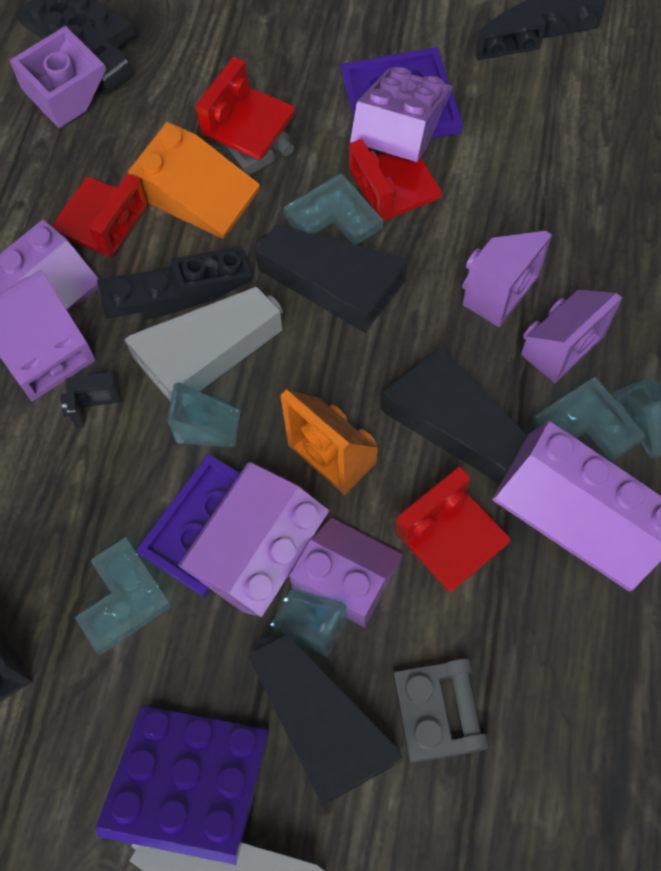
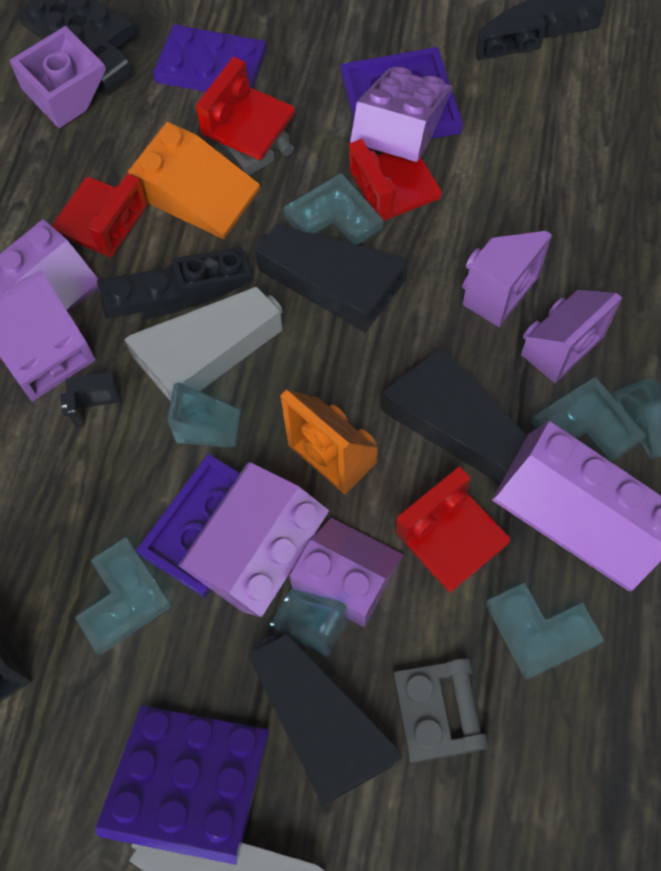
(197, 56): none -> dark purple plate
(540, 642): none -> clear light blue plate

